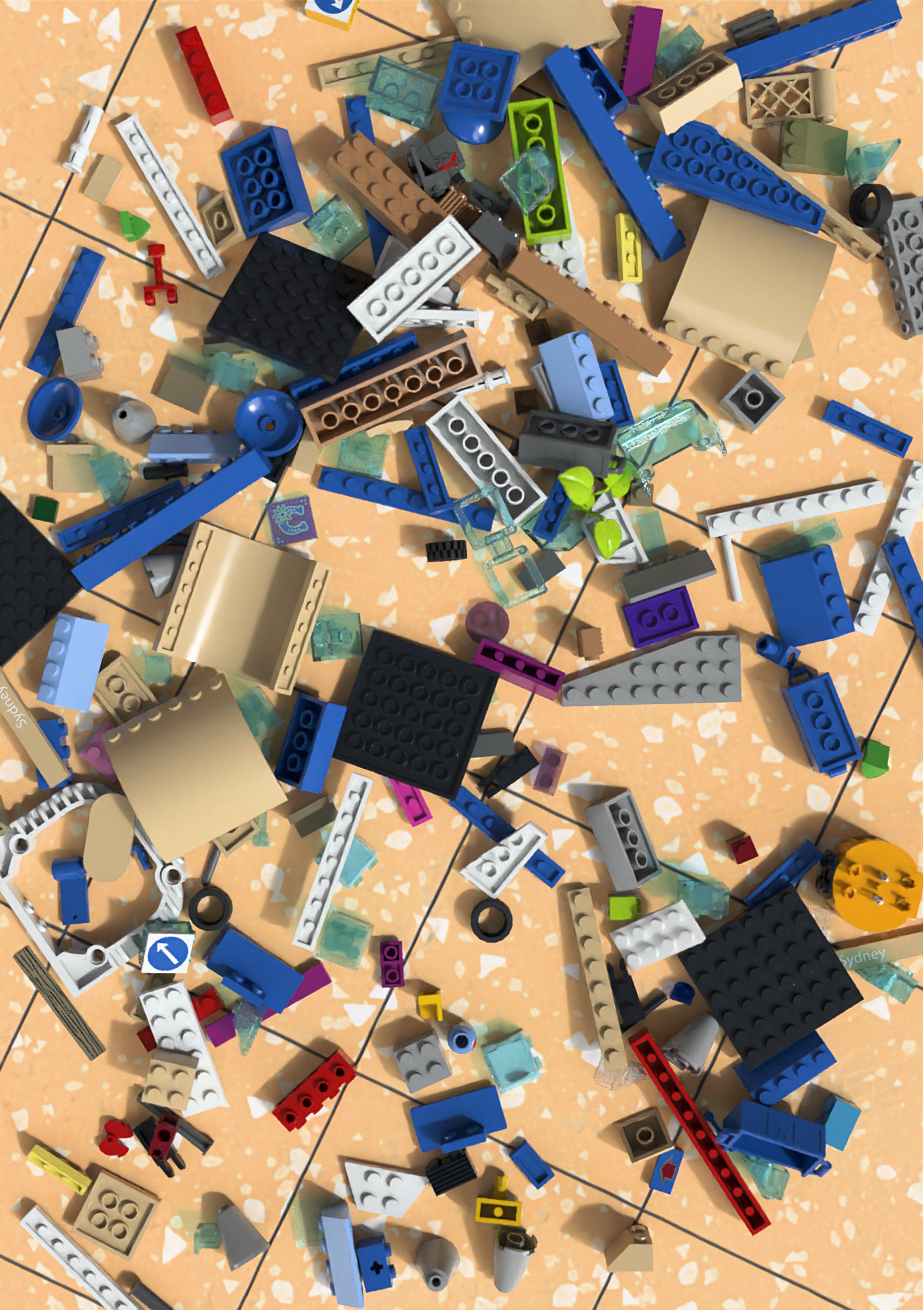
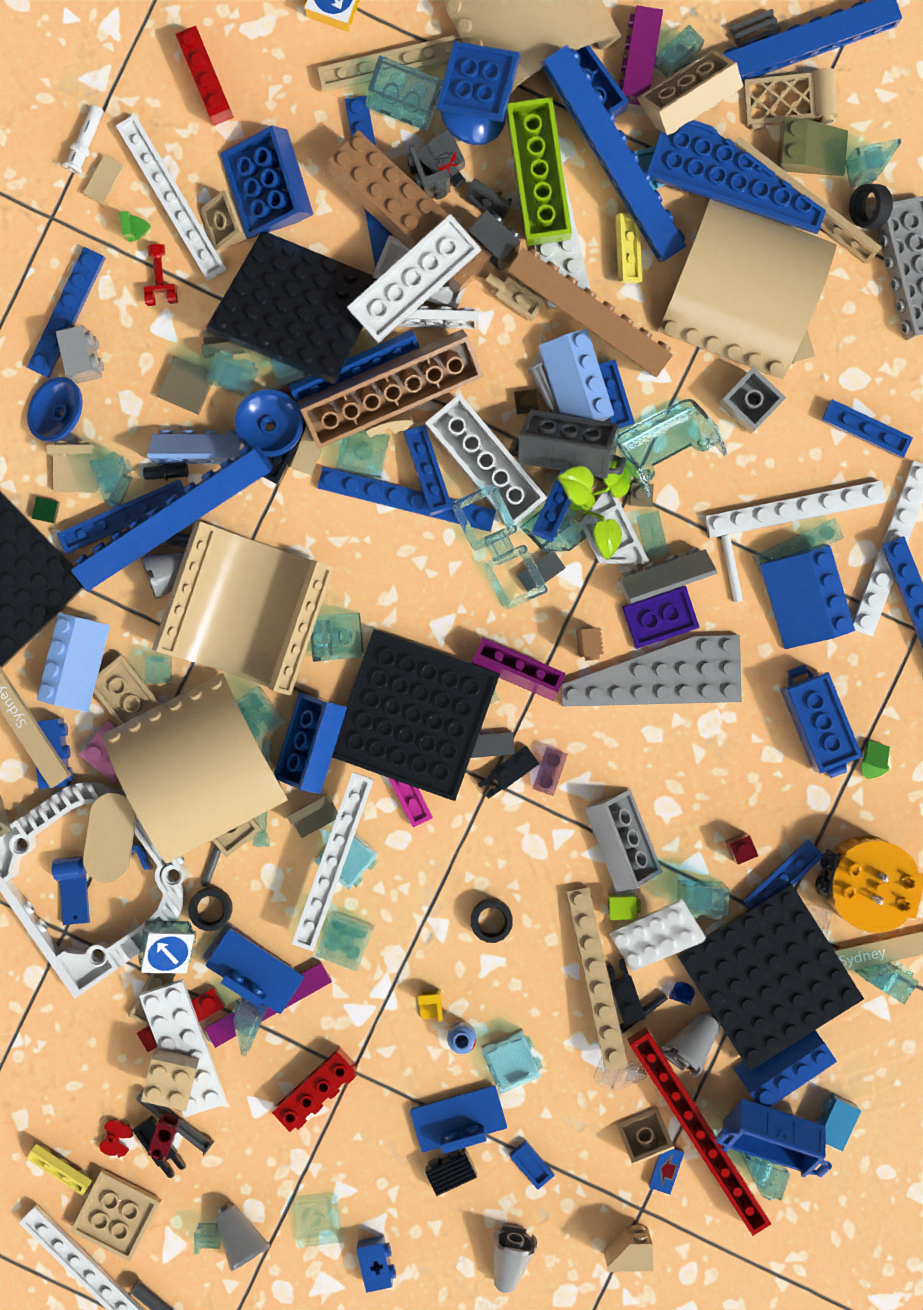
(59, 1003): dark tan sticker -> none
(134, 422): light grey cone -> none
(291, 521): clear light blue tile -> none
(336, 228): clear light blue slope -> none
(343, 1256): light blue slope -> none
(384, 1188): white wing -> none
(392, 964): magenta slope -> none
(422, 1061): light grey brick -> none
(437, 1263): light grey cone -> none
(446, 551): black tyre -> none
(456, 205): medium nougat brick -> none
(487, 621): tile -> none
(489, 383): white pin -> none
(498, 829): blue plate -> none
(498, 1208): yellow brick -> none
(503, 861): white wing -> none
(530, 178): clear light blue slope -> none
(538, 332): dark brown plate -> none
(710, 1117): blue hinge -> none
(777, 651): blue bracket -> none

